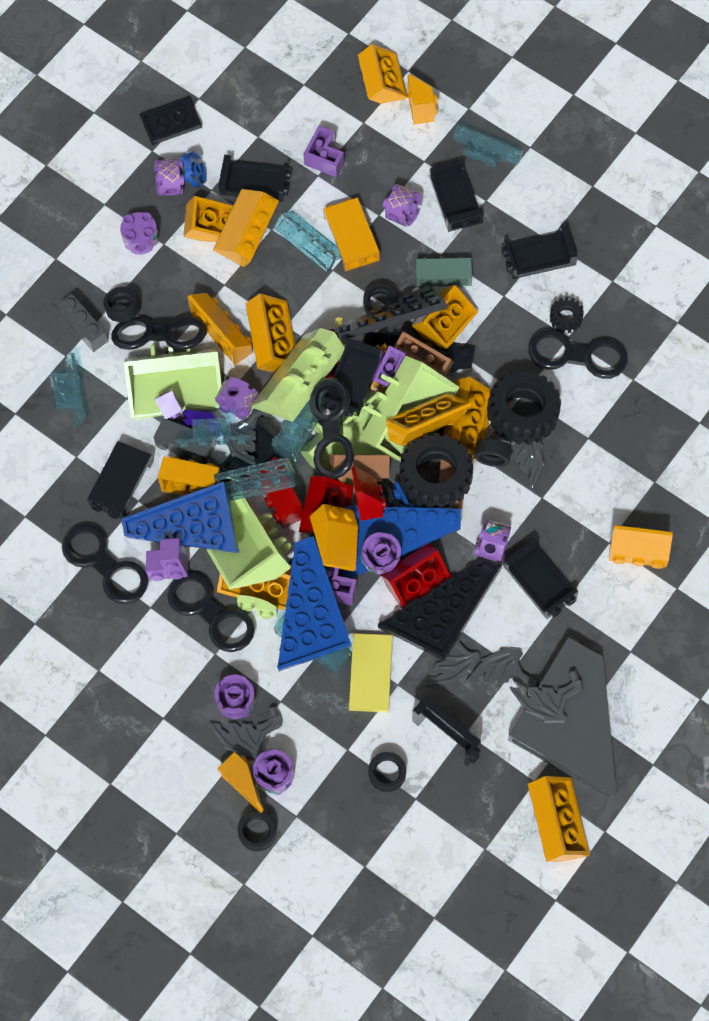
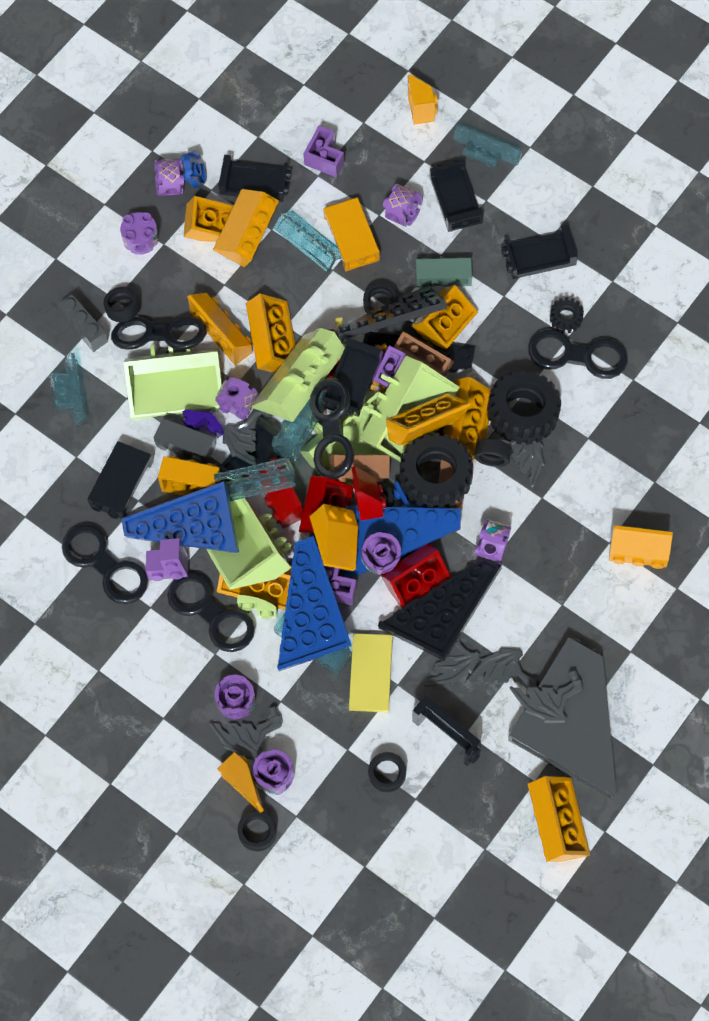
(169, 404): brick -> none
(170, 120): black tile -> none
(210, 431): clear light blue bracket -> none
(382, 75): light orange slope -> none
(540, 580): black panel -> none

